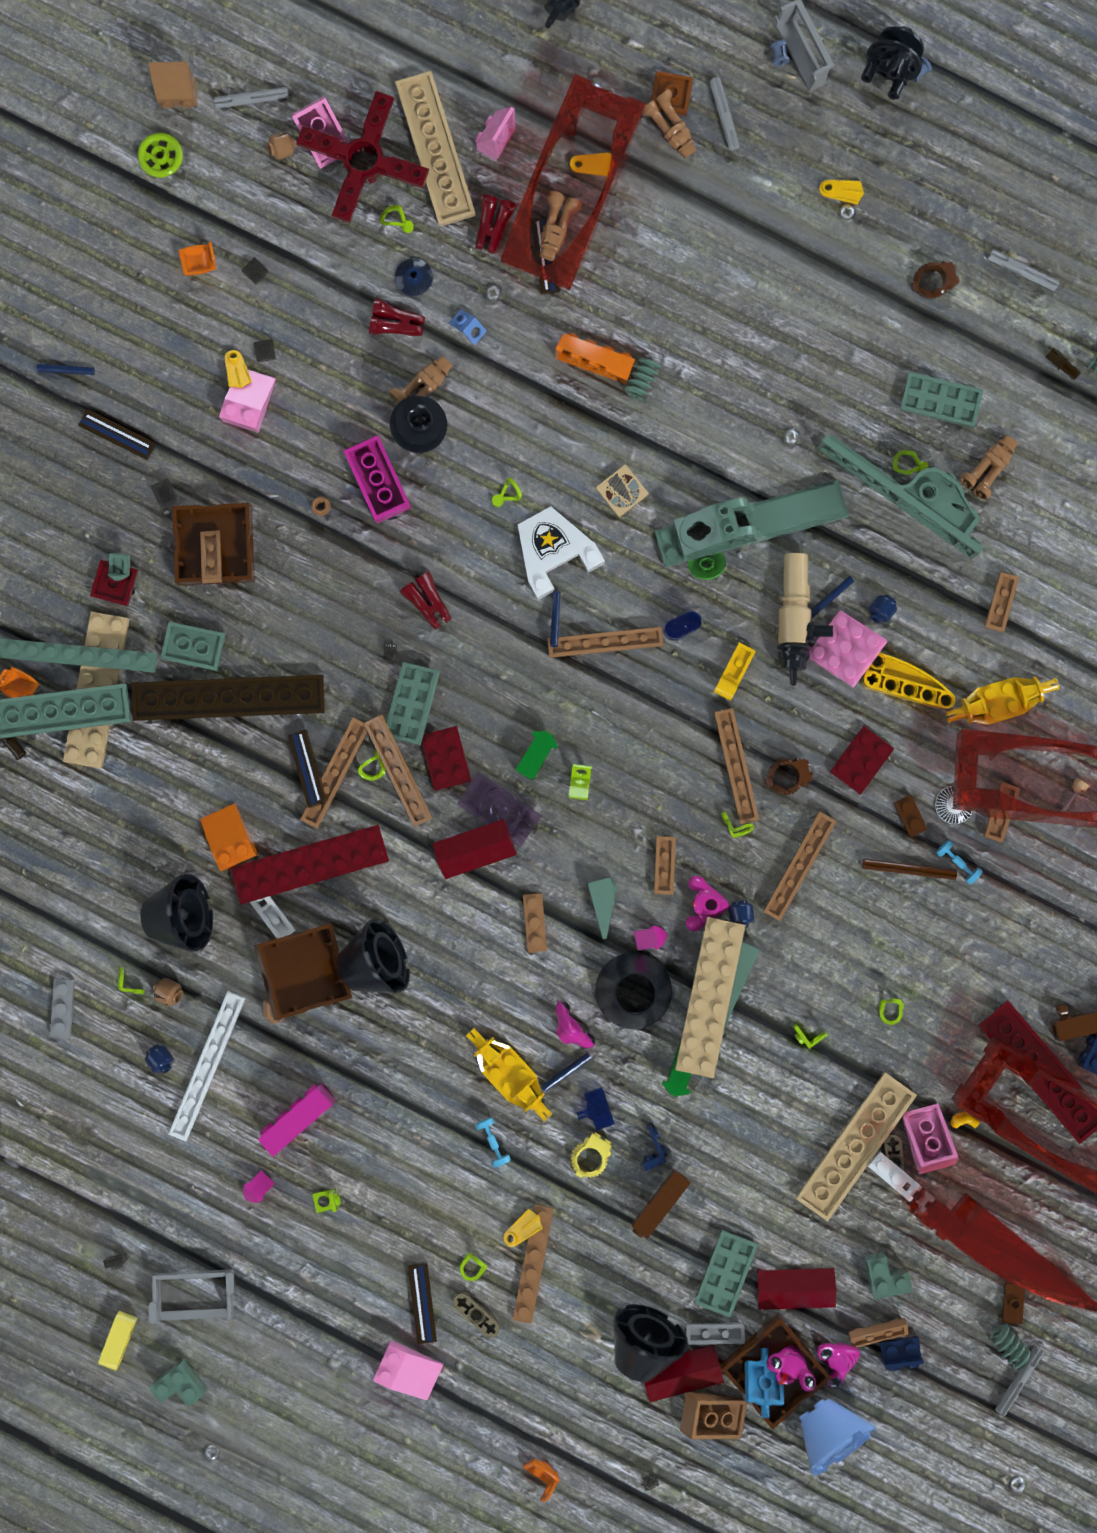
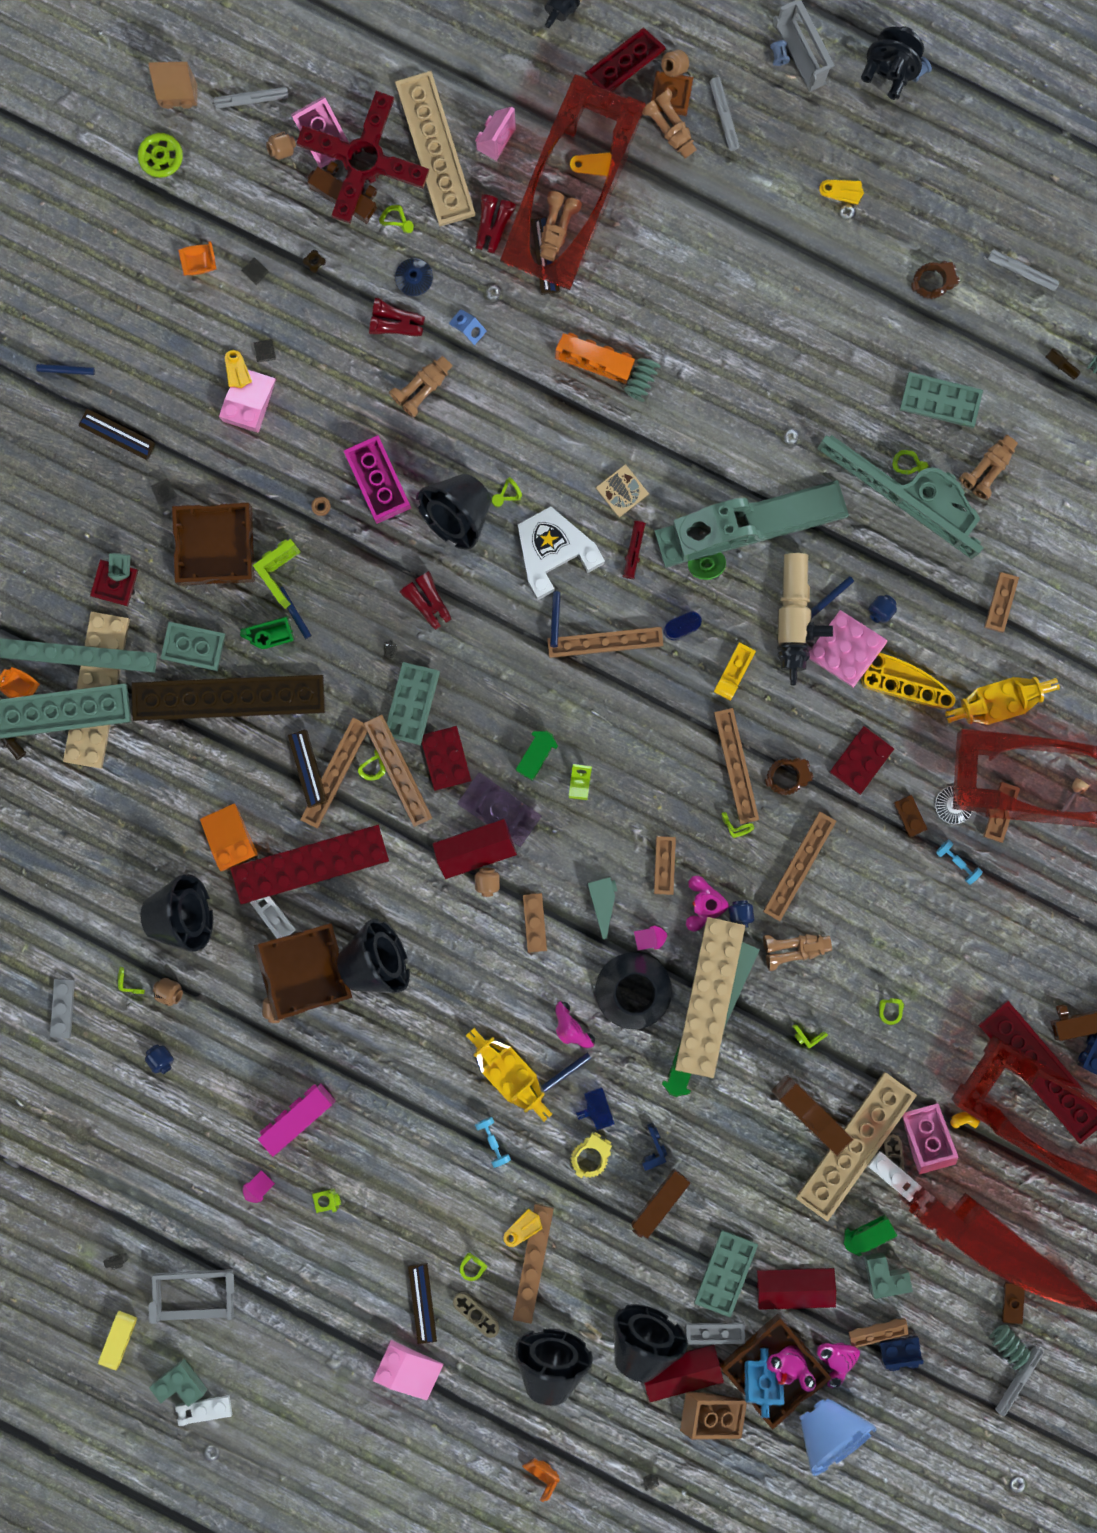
(204, 1410): none -> white plate
(207, 1065): white tile -> none
(211, 557): medium nougat plate -> none
(273, 560): none -> lime bracket
(277, 630): none -> green piece
(296, 617): none -> dark blue bar
(314, 255): none -> dark brown plate
(329, 187): none -> reddish brown brick
(418, 424): black piece -> none
(455, 509): none -> black cone
(487, 881): none -> medium nougat head
(552, 1364): none -> black cone
(625, 60): none -> dark red slope
(630, 569): none -> dark red pin
(675, 63): none -> medium nougat head
(807, 946): none -> medium nougat piece
(812, 1115): none -> reddish brown tile
(869, 1235): none -> green piece
(909, 869): reddish brown axle -> none

